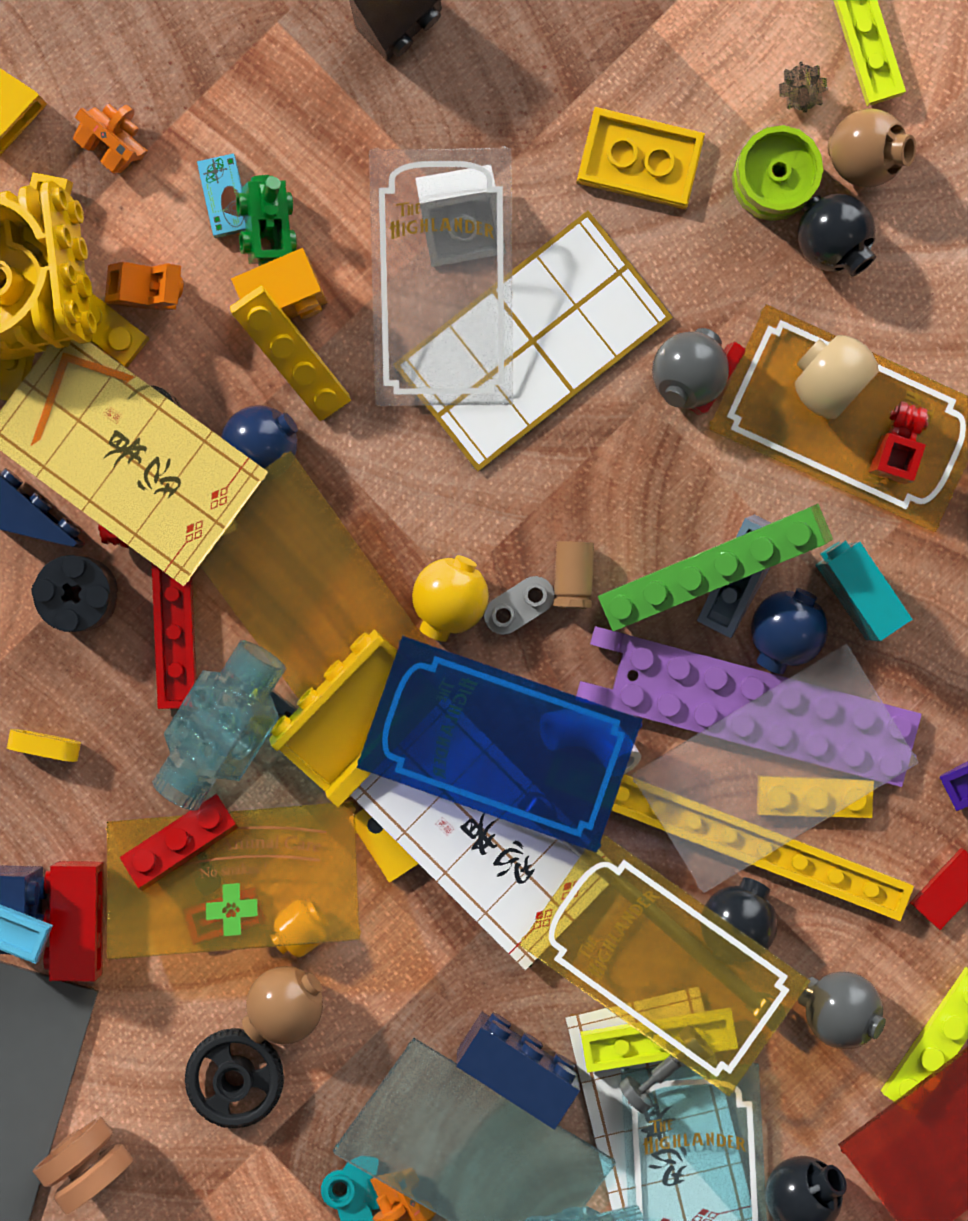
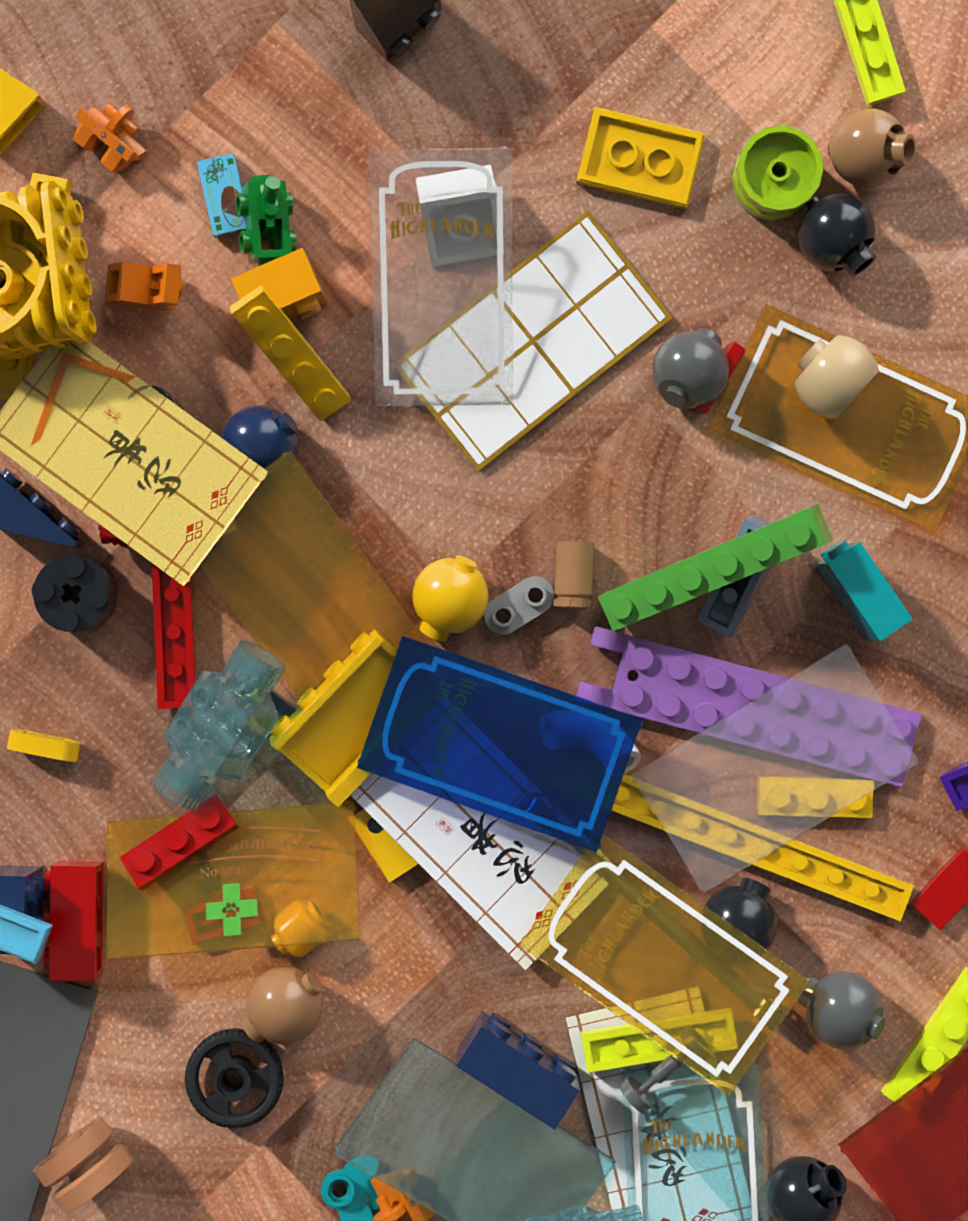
(115, 333): yellow plate -> none
(788, 630): dark blue brick -> none
(803, 87): clear smoke gear -> none
(898, 452): red brick -> none

